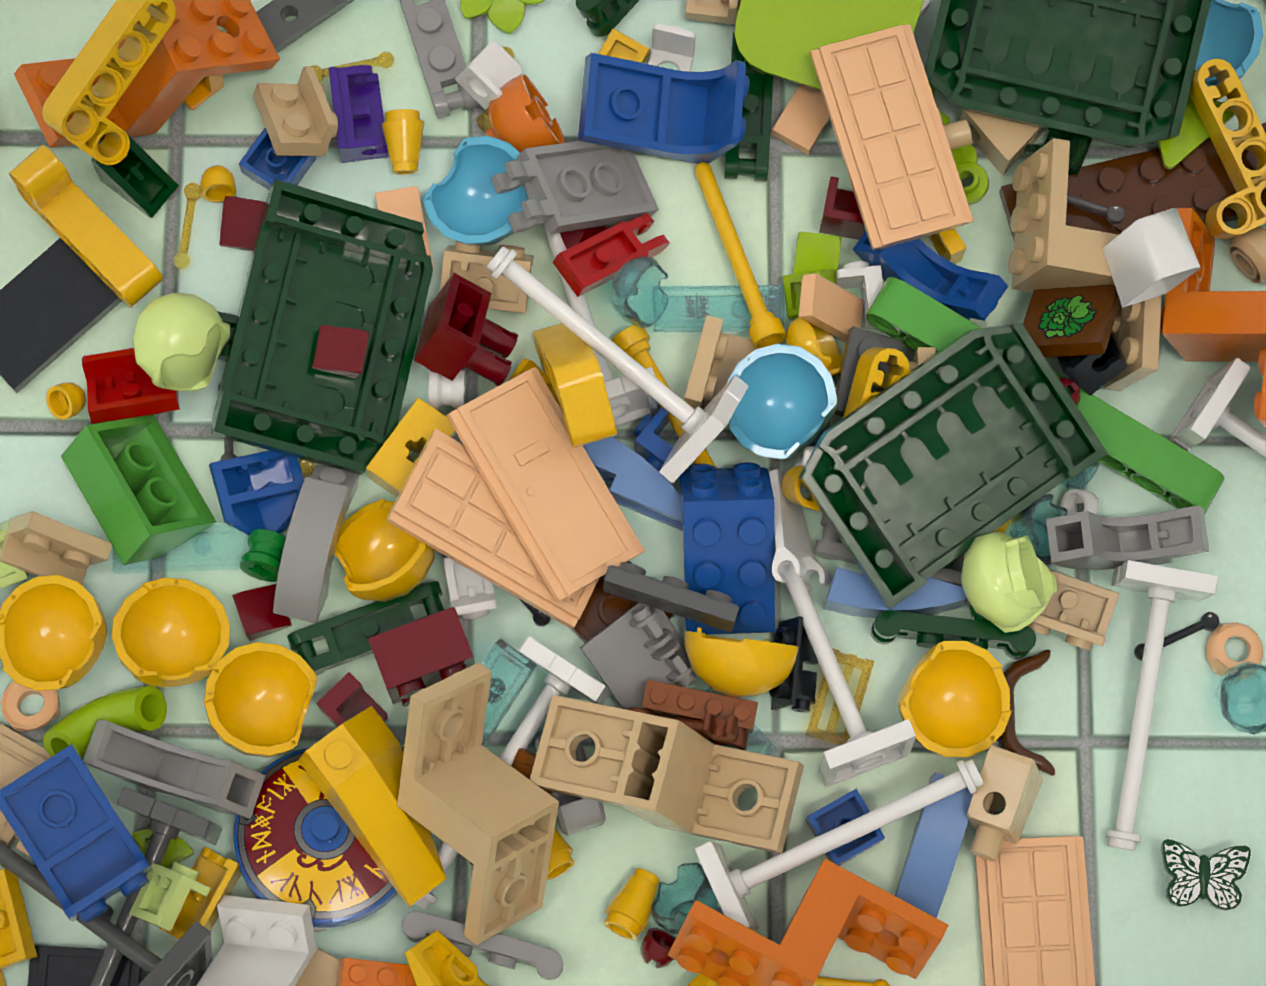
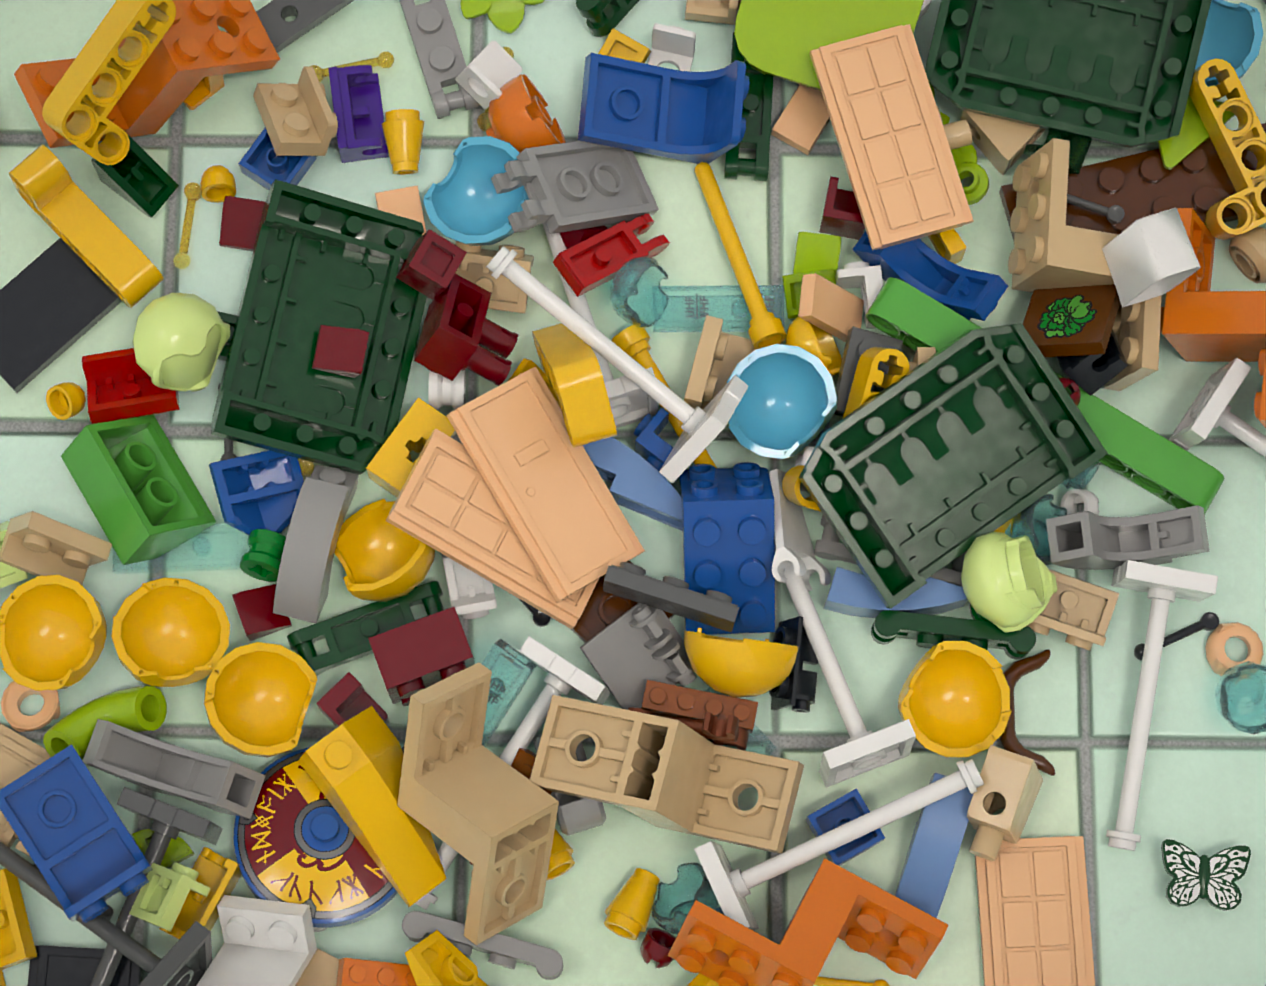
(431, 264): none -> dark red panel
(850, 662): clear yellow tile -> none

